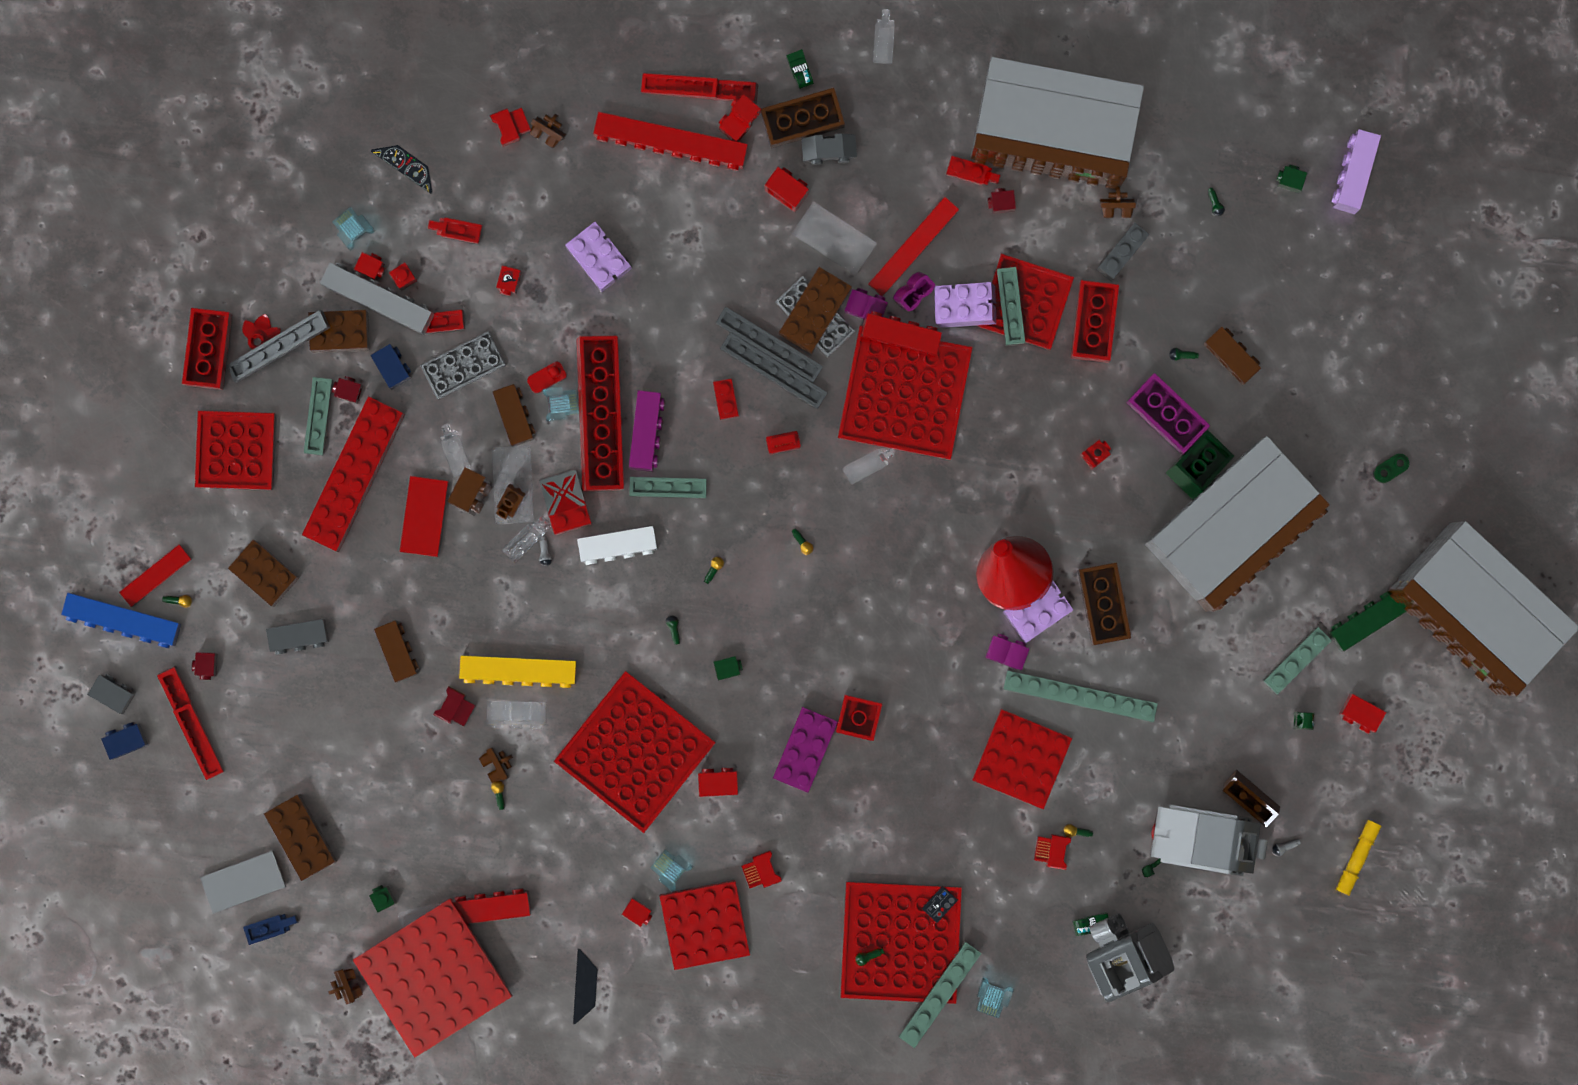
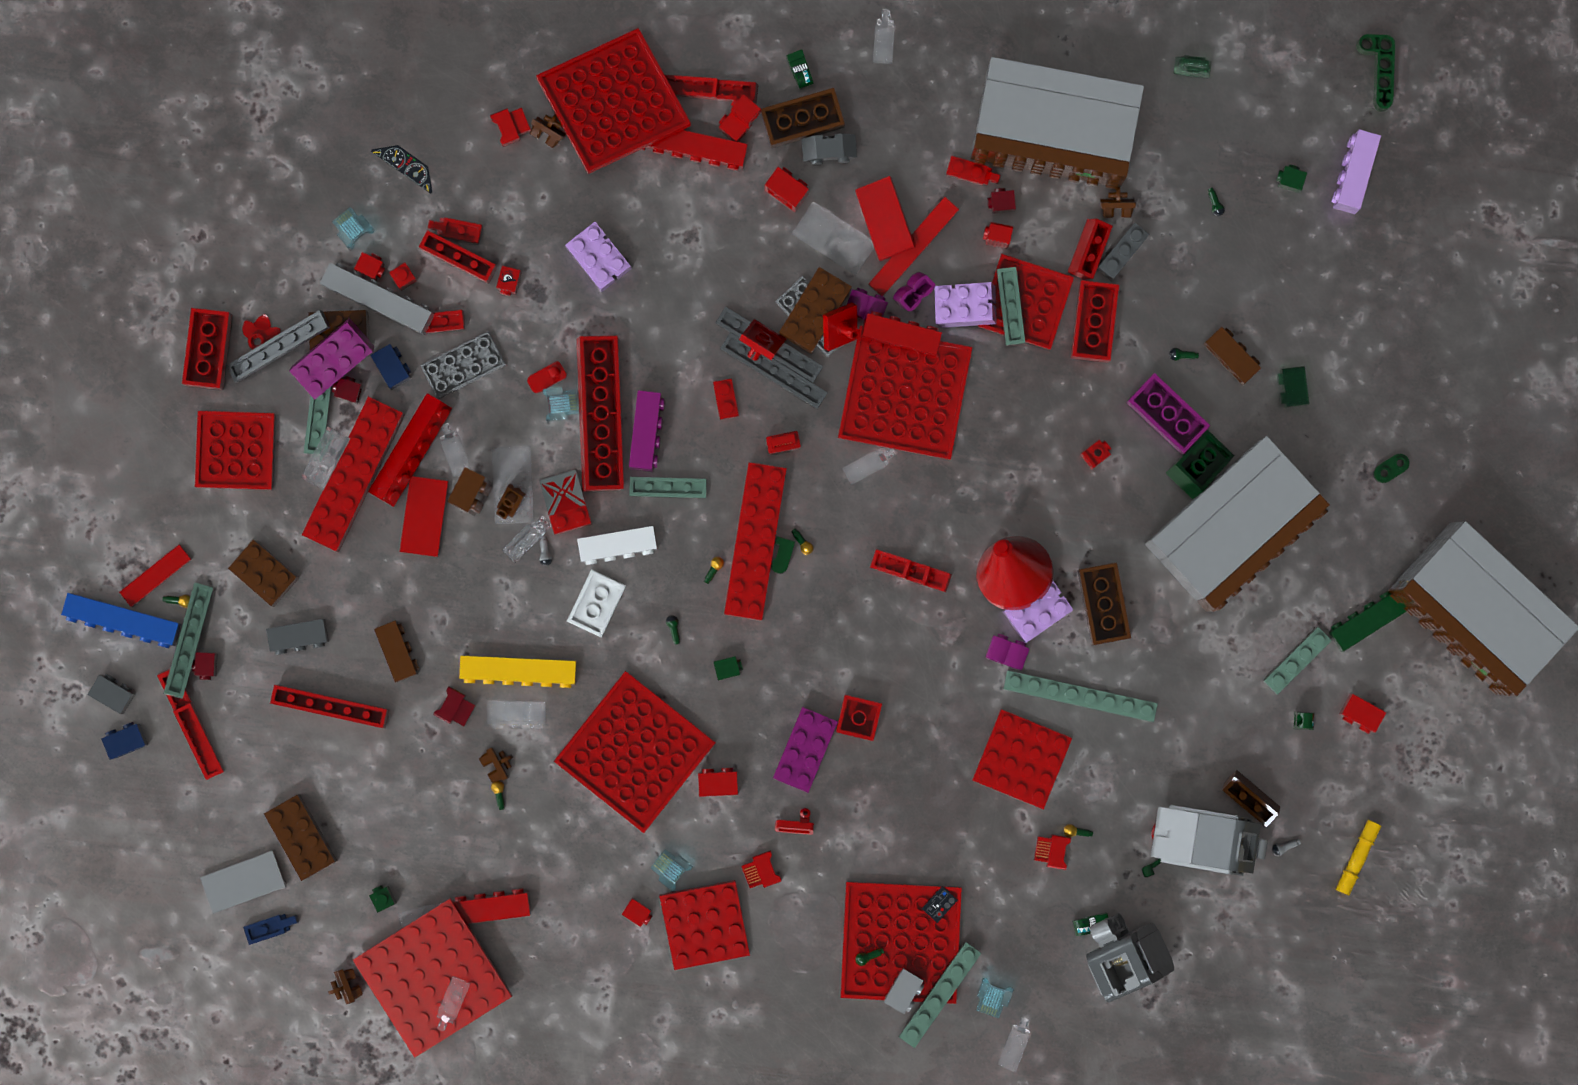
(188, 640): none -> sand green plate
(325, 458): none -> clear brick
(329, 706): none -> red brick
(332, 358): none -> magenta brick
(410, 449): none -> red brick
(452, 1002): none -> clear hinge
(458, 257): none -> red brick
(514, 414): reddish brown brick -> none
(584, 987): black sticker -> none
(596, 603): none -> white tile
(613, 100): none -> red plate
(755, 541): none -> red brick
(761, 340): none -> red tile
(781, 562): none -> dark green leg
(796, 827): none -> red piece
(840, 326): none -> red tile
(885, 218): none -> red tile
(903, 991): none -> light grey brick
(910, 570): none -> red slope
(998, 235): none -> red brick
(1015, 1046): none -> clear hinge
(1090, 248): none -> red brick
(1192, 66): none -> clear green piece
(1293, 387): none -> clear green brick
(1380, 72): none -> dark green beam

